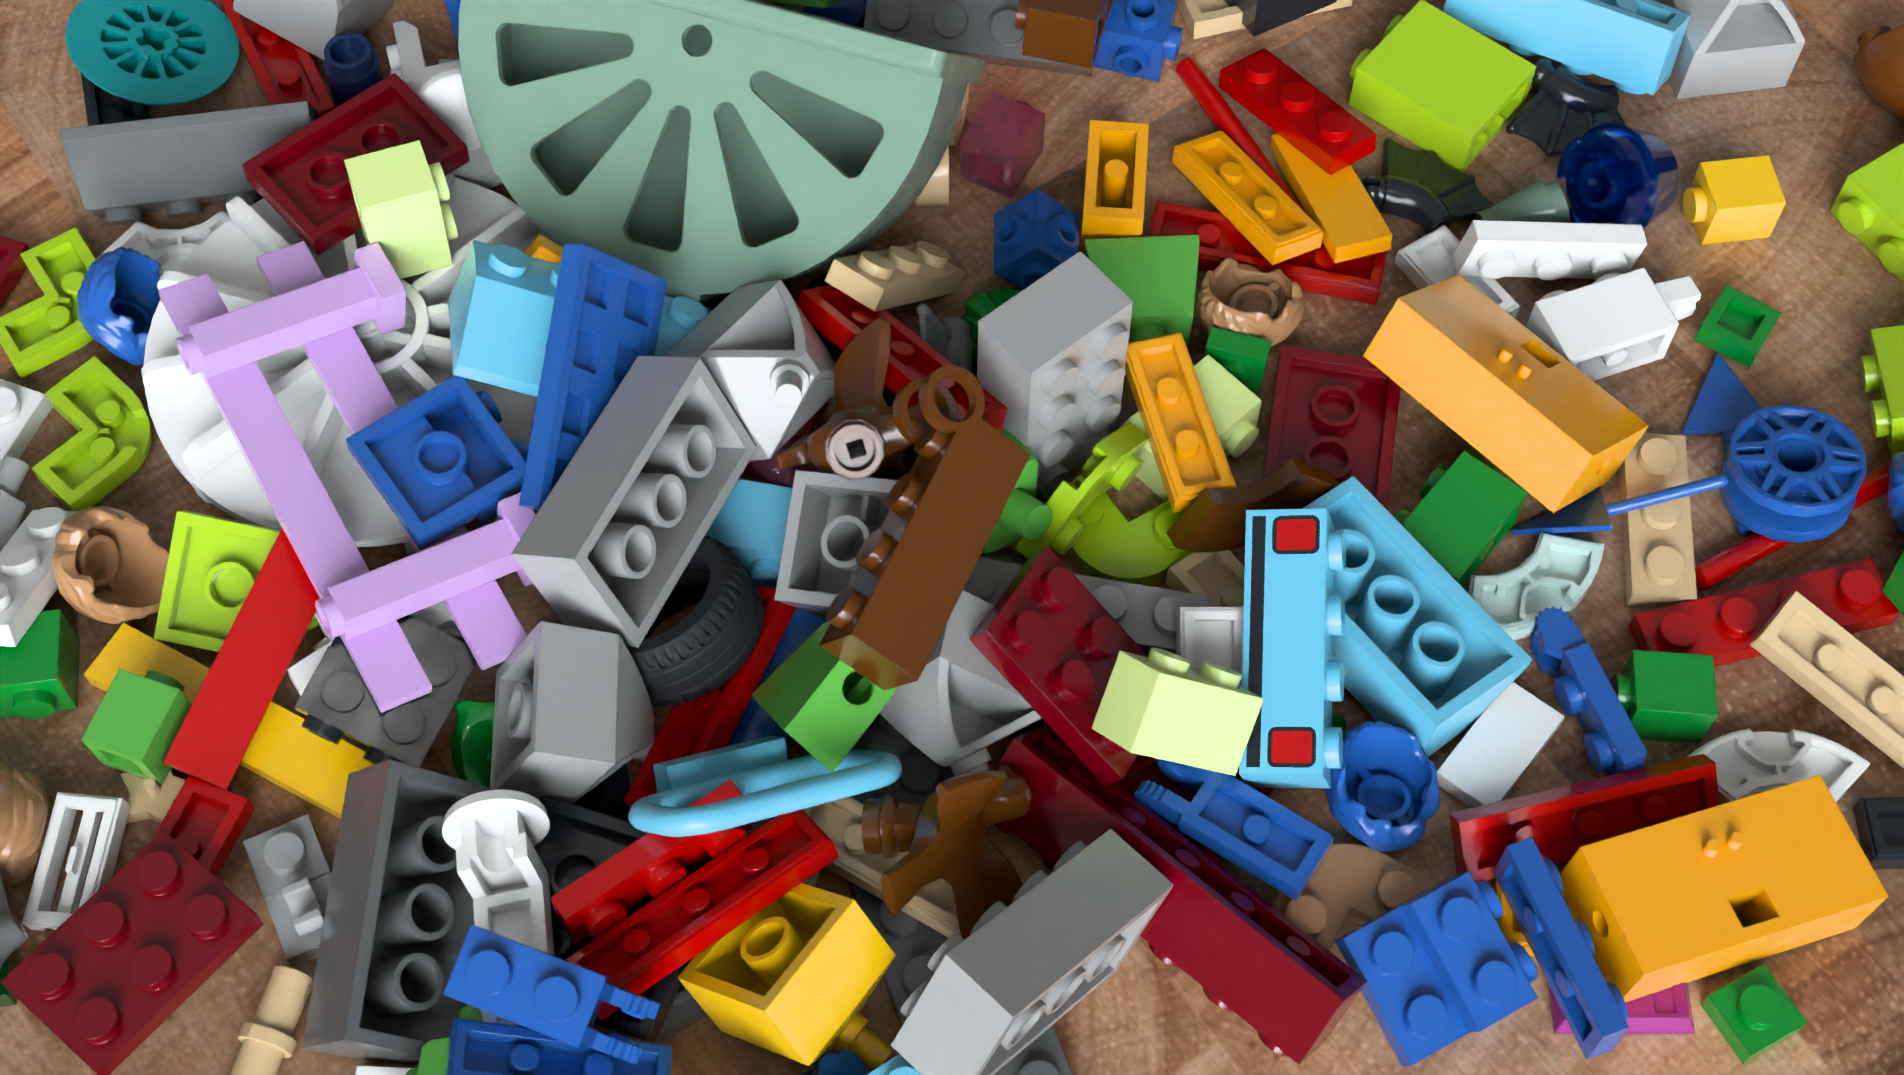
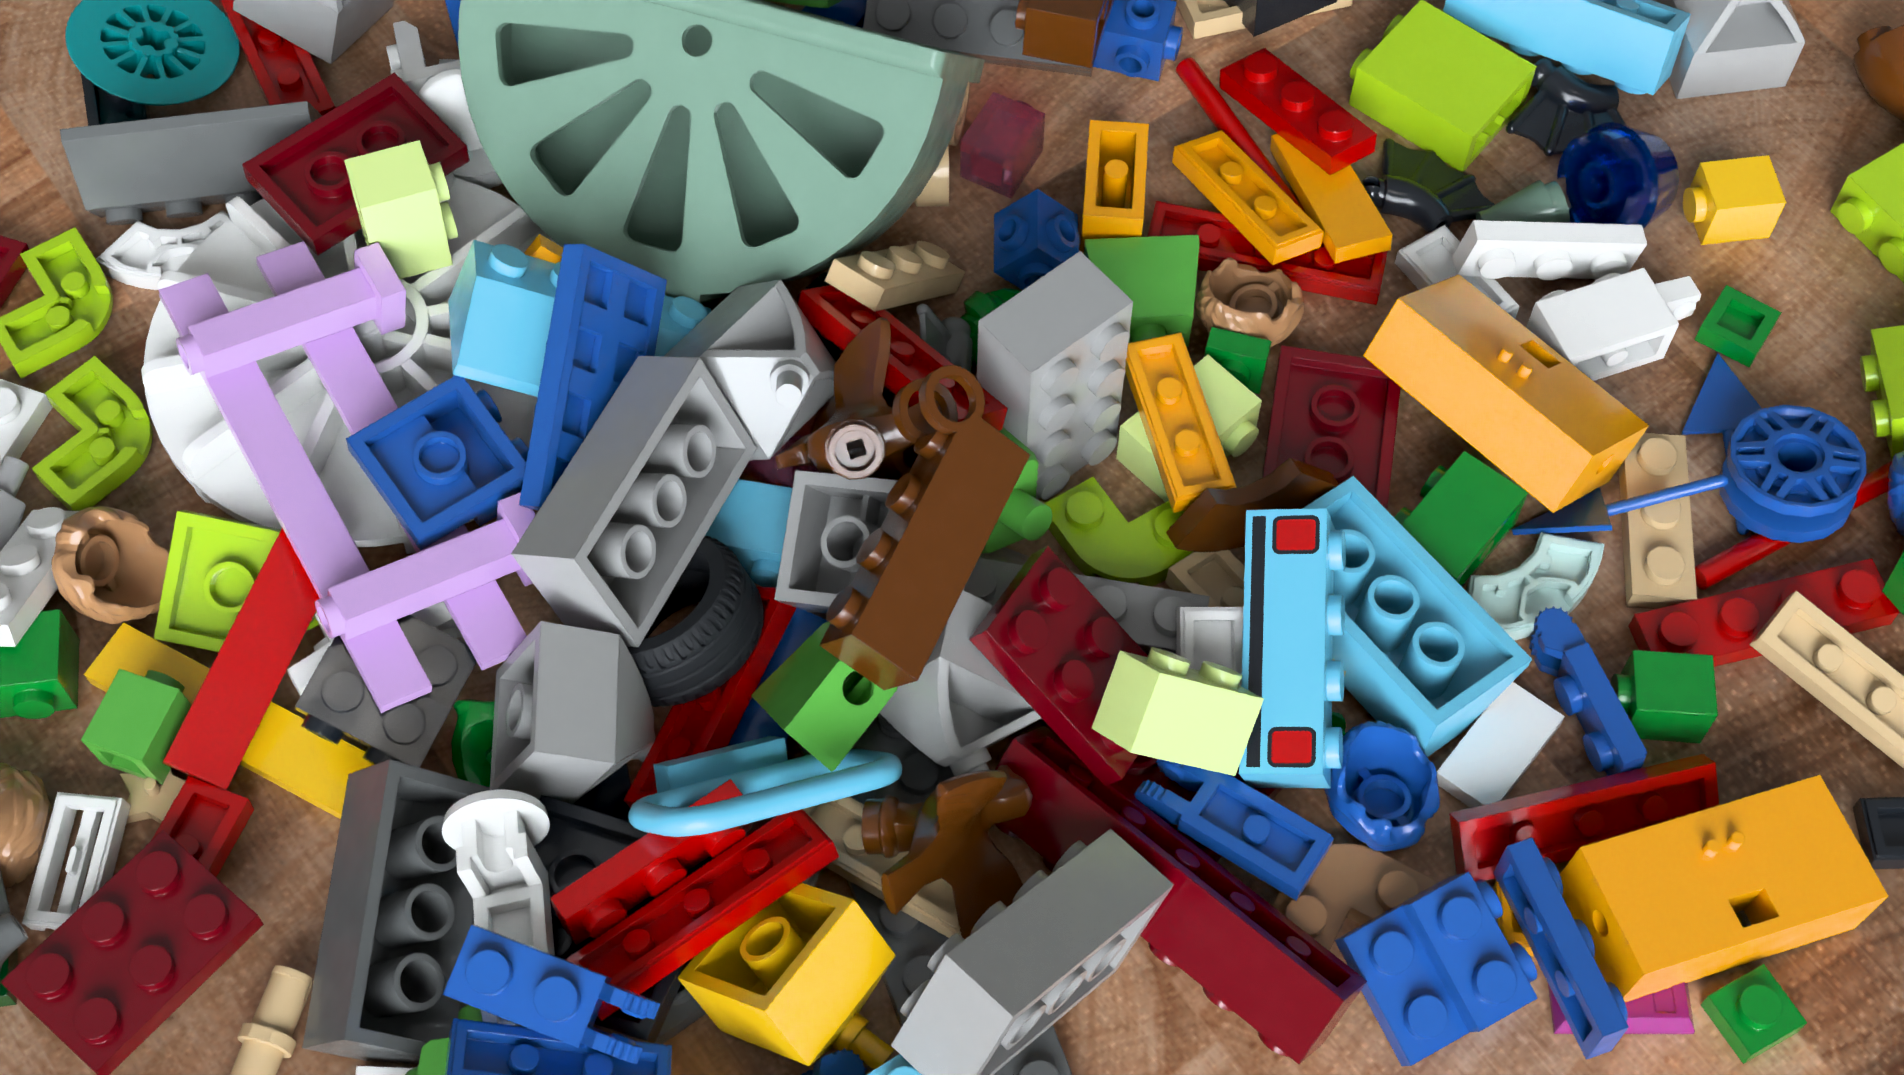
(120, 301): blue hair -> none
(293, 884): light grey plate -> none
(350, 66): dark blue piece -> none
(1111, 465): lime plate -> none
(1767, 760): white tile -> none

